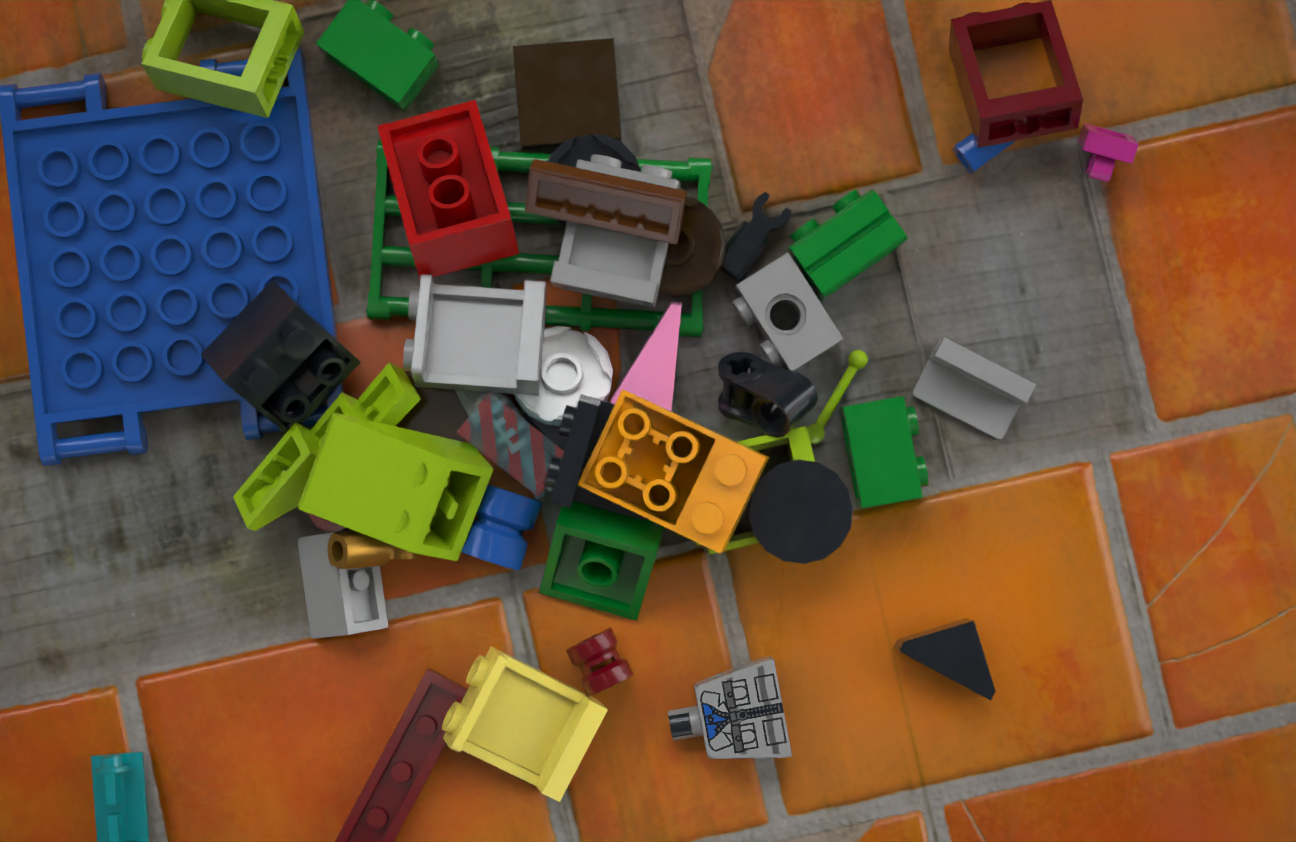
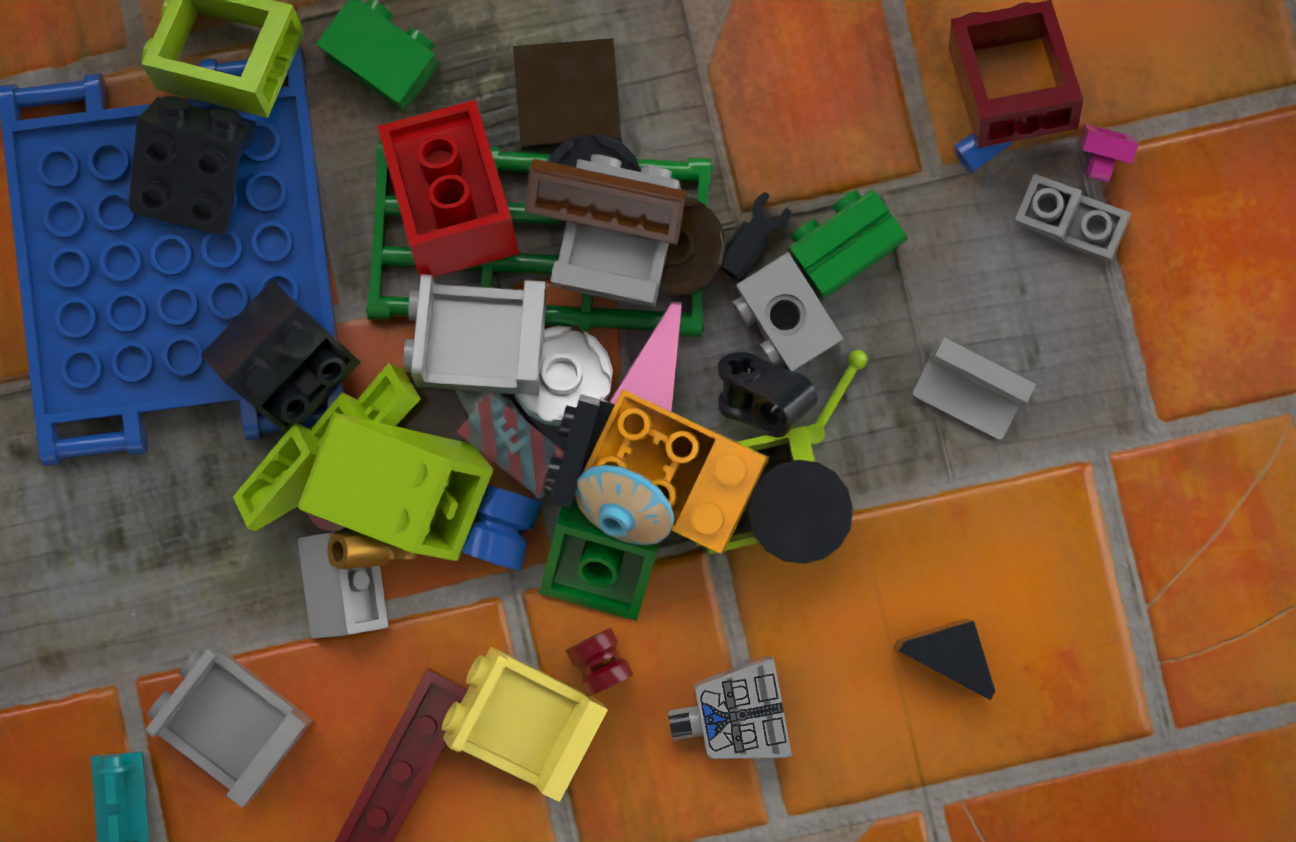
(188, 163): none -> black bracket
(228, 722): none -> light grey panel
(624, 505): none -> dish
(883, 452): green brick -> none
(1072, 219): none -> light grey slope

